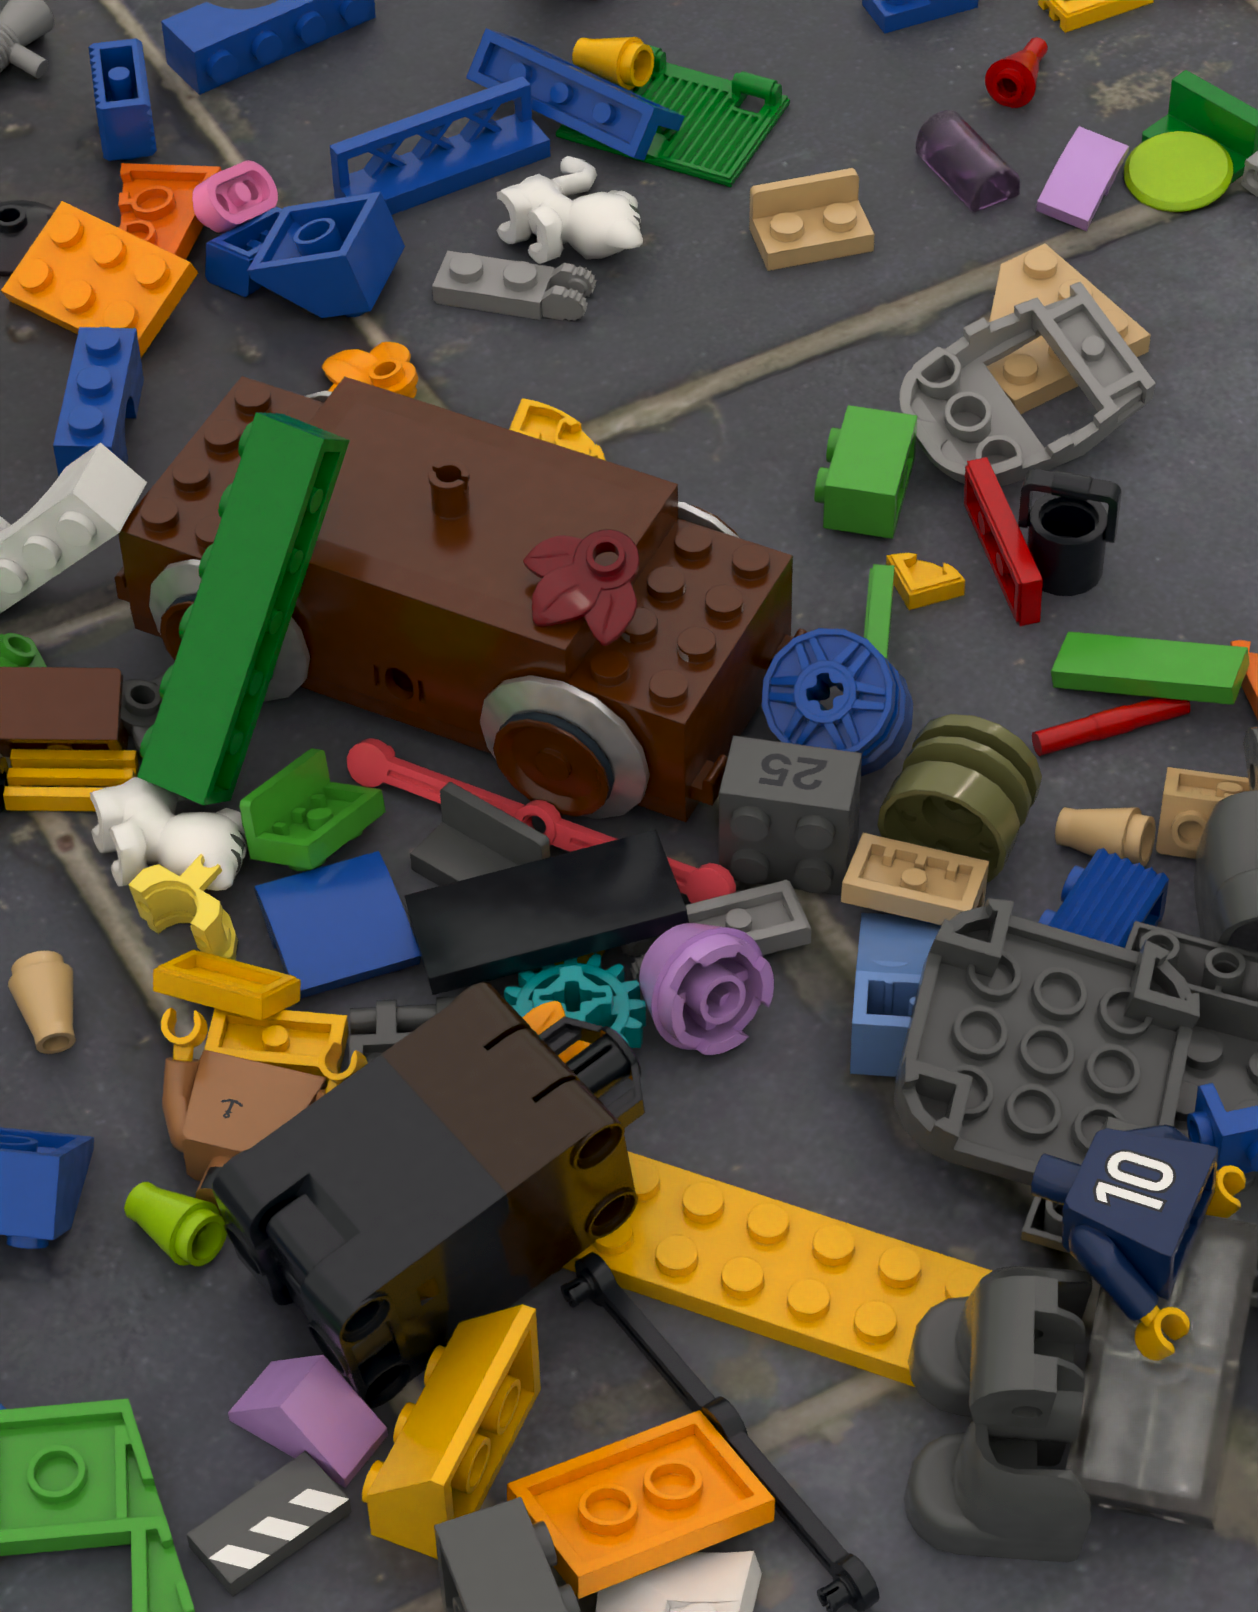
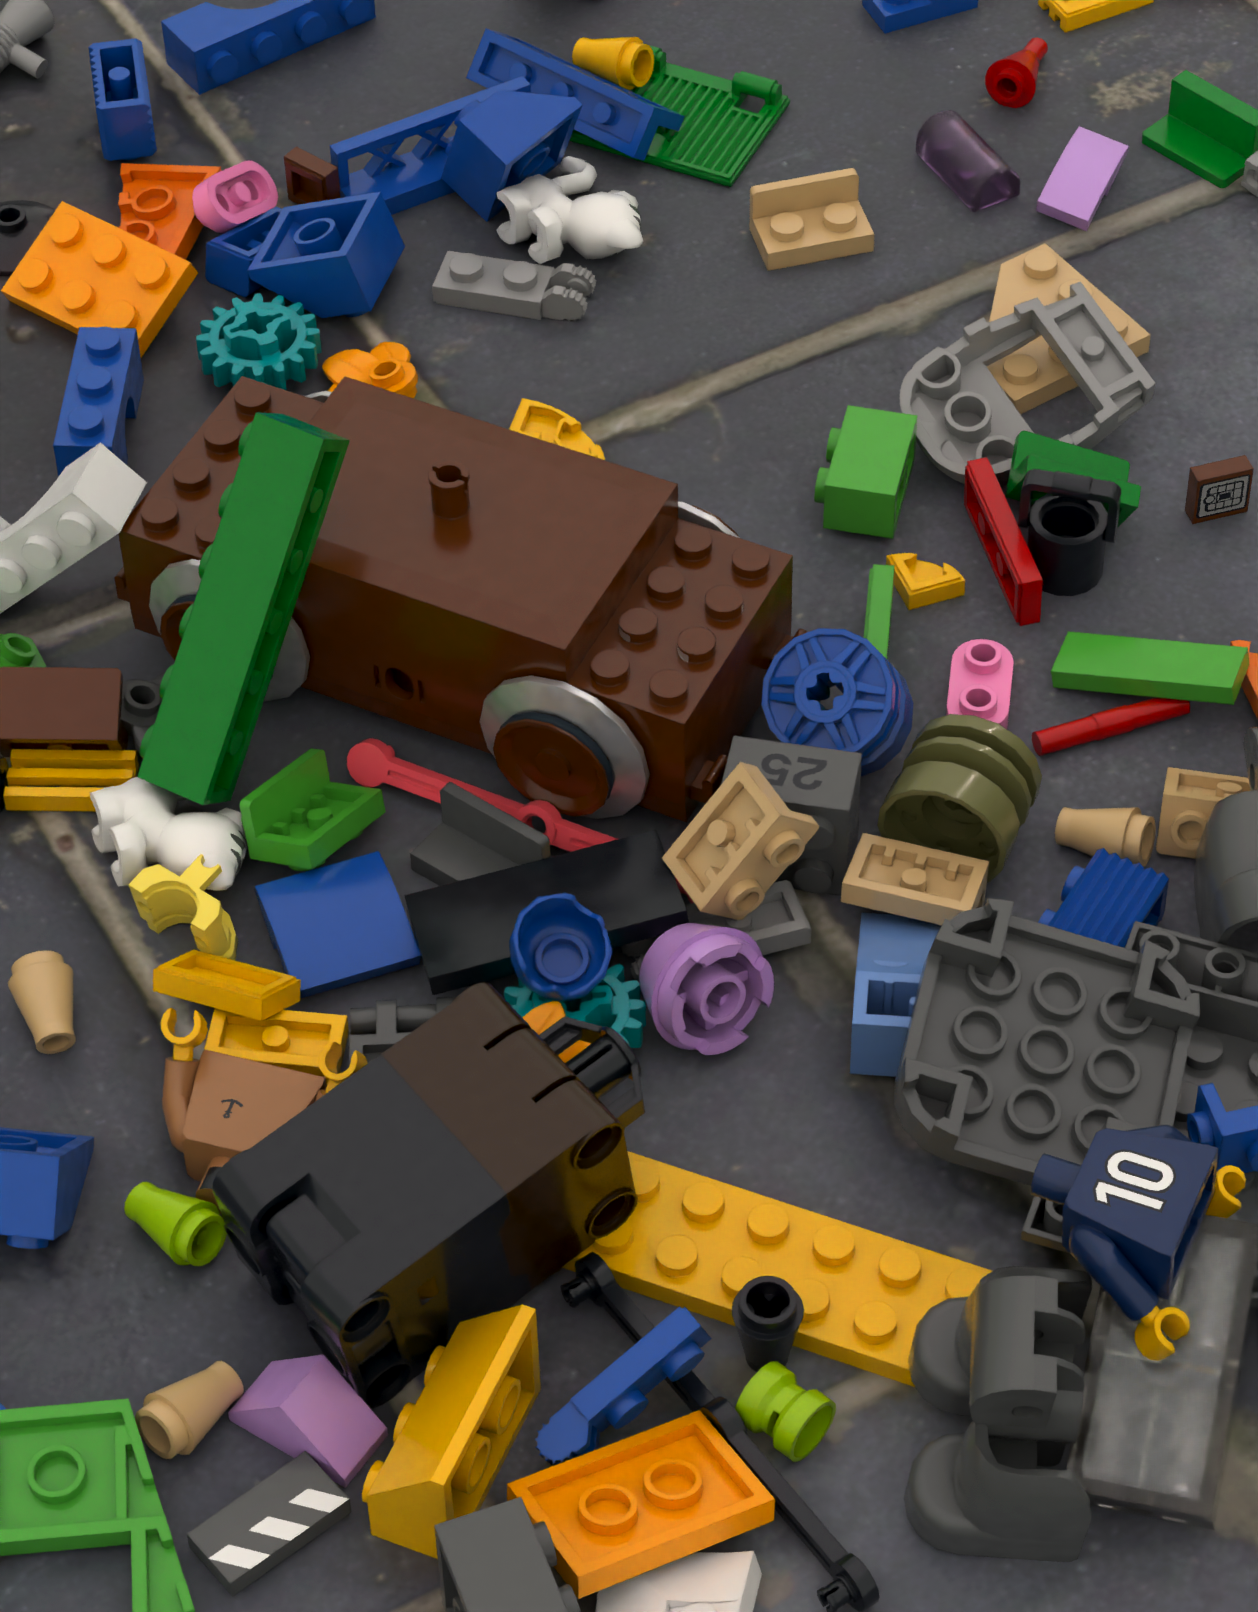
(185, 1411): none -> tan cone
(259, 342): none -> teal gear
(310, 177): none -> reddish brown tile
(505, 143): none -> blue slope
(560, 948): none -> blue hair
(580, 587): dark red plate -> none
(620, 1390): none -> blue hinge
(738, 845): none -> tan bracket
(767, 1320): none -> black cone
(785, 1411): none -> lime wheel
(981, 681): none -> bright pink plate
(1049, 454): none -> green panel
(1178, 171): lime piece -> none
(1219, 489): none -> tile

